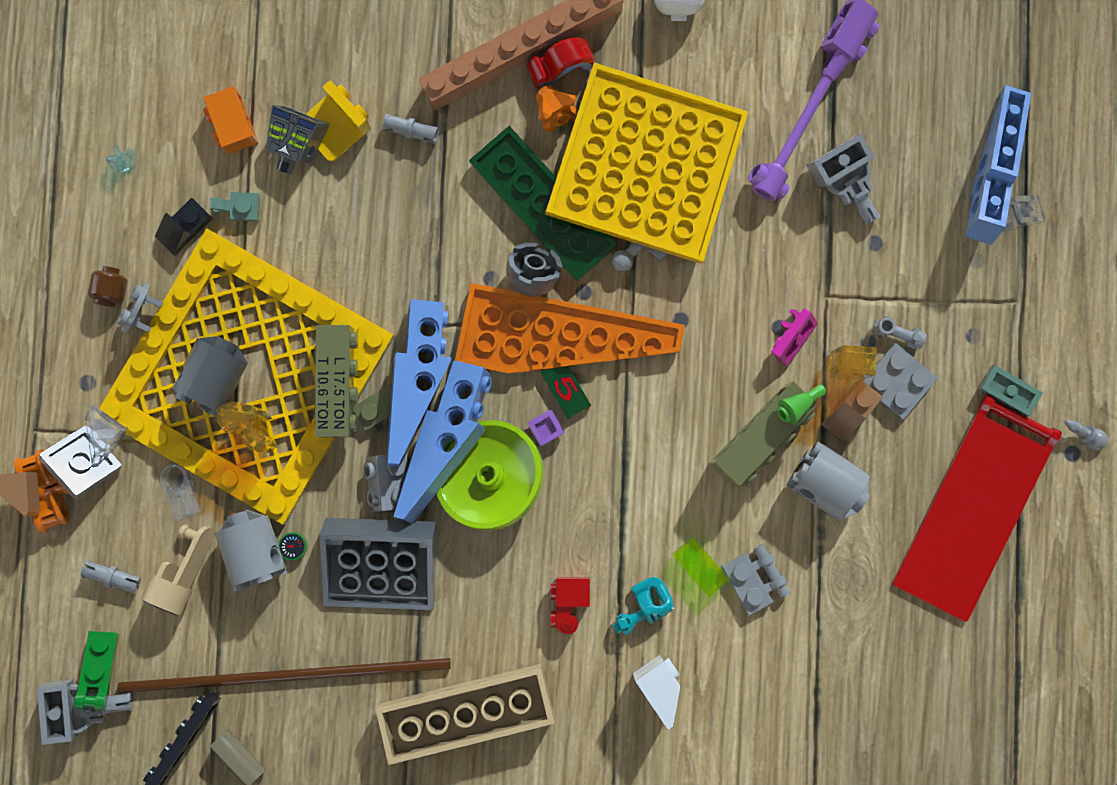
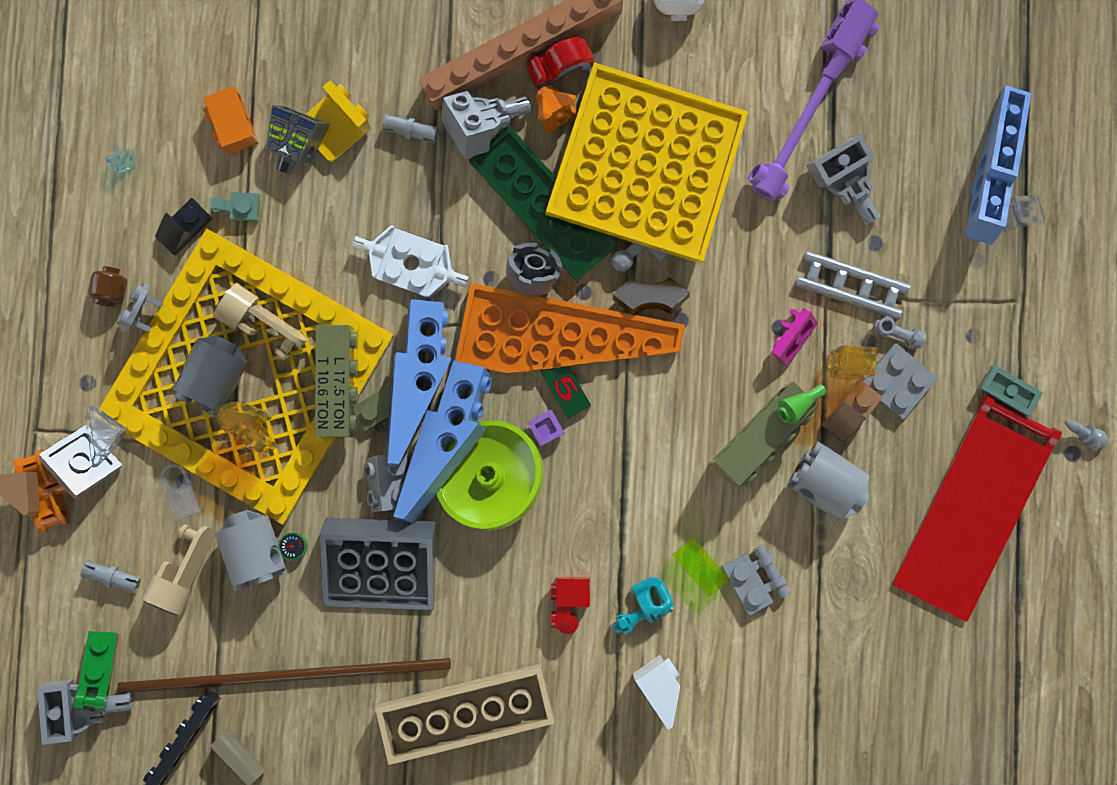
(237, 307): none -> tan piece
(395, 246): none -> white plate
(477, 120): none -> light grey brick
(640, 296): none -> tile
(860, 300): none -> light grey bar

